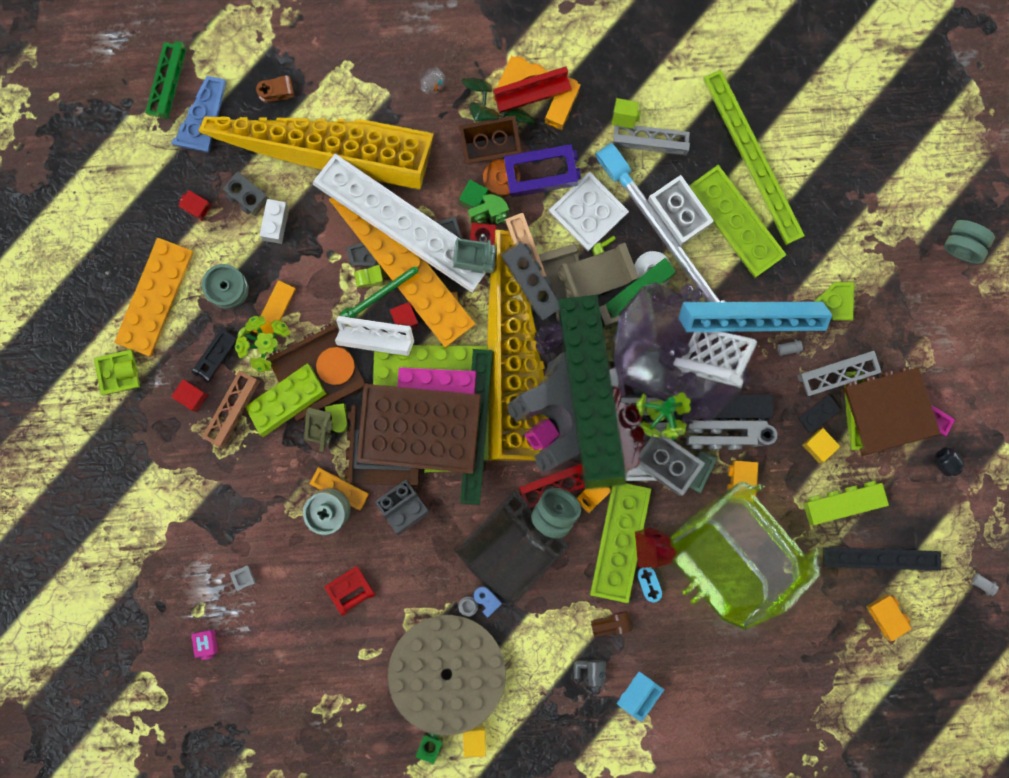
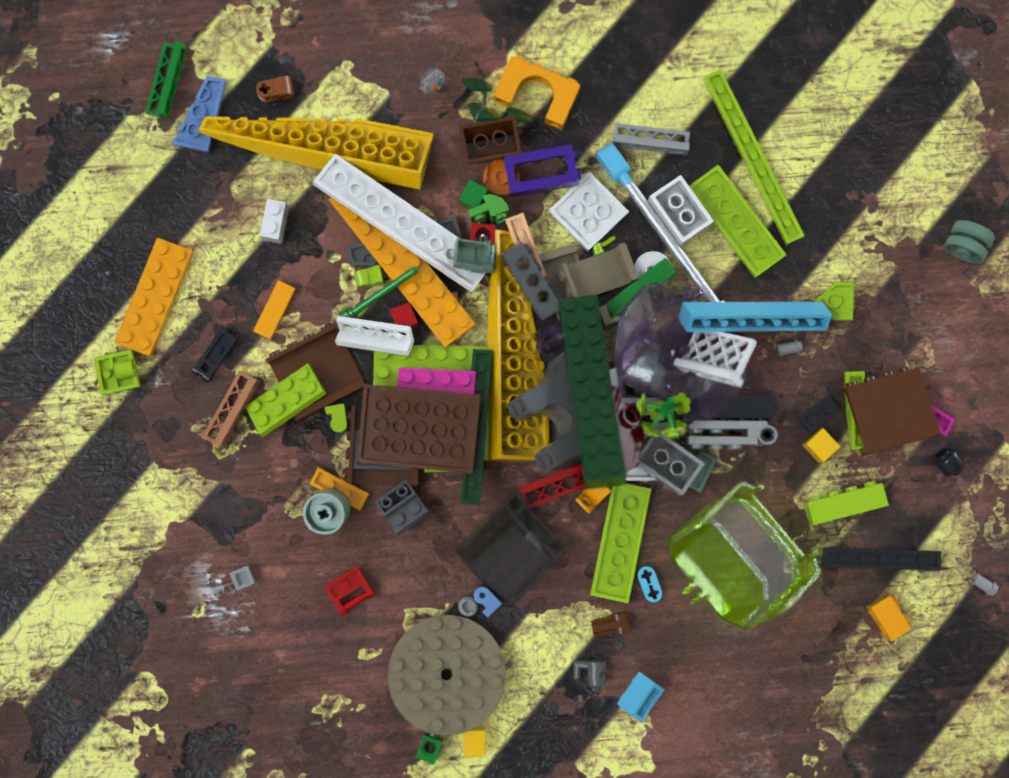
(189, 395): red piece -> none
(194, 205): red brick -> none
(204, 644): dark pink brick -> none
(216, 293): sand green wheel -> none
(248, 191): dark grey brick -> none
(263, 342): lime plant -> none
(318, 427): olive bracket -> none
(335, 366): orange tile -> none
(532, 90): red fence -> none
(542, 434): dark pink brick -> none
(556, 513): sand green wheel -> none
(626, 113): lime brick -> none
(653, 548): dark red torso -> none
(743, 472): light orange brick -> none
(804, 377): light grey fence -> none

